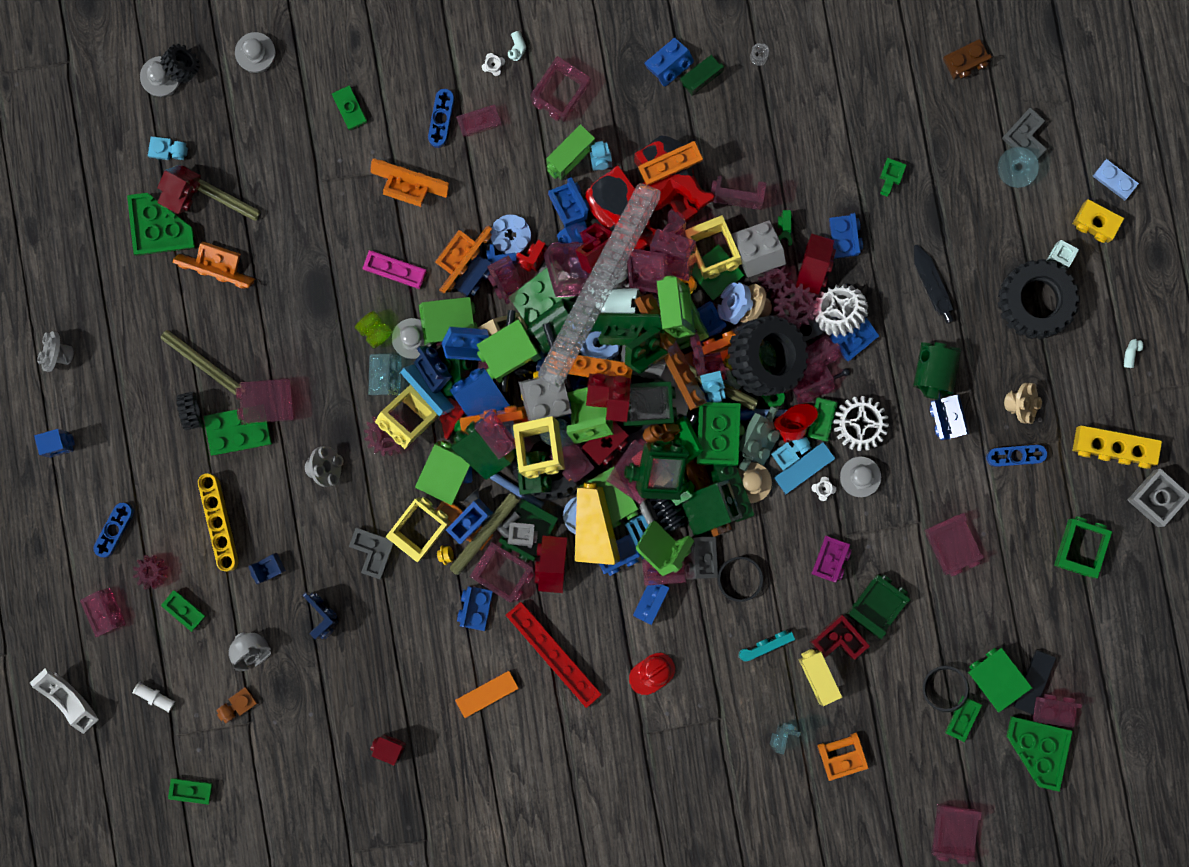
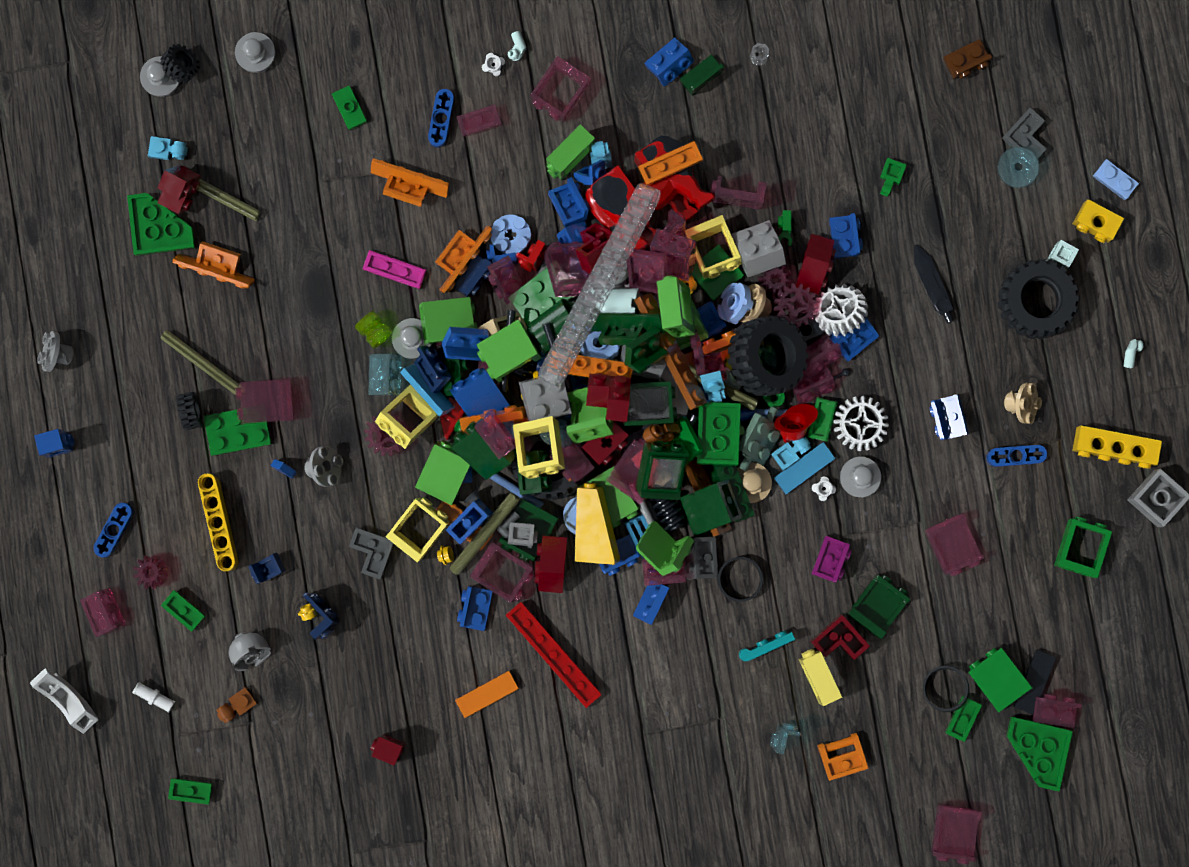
(283, 468): none -> blue tile
(307, 612): none -> yellow plate
(590, 174): none -> blue bracket
(632, 472): dark green plate -> none
(652, 673): red piece -> none
(686, 491): green plate -> none
(936, 369): dark green cylinder -> none

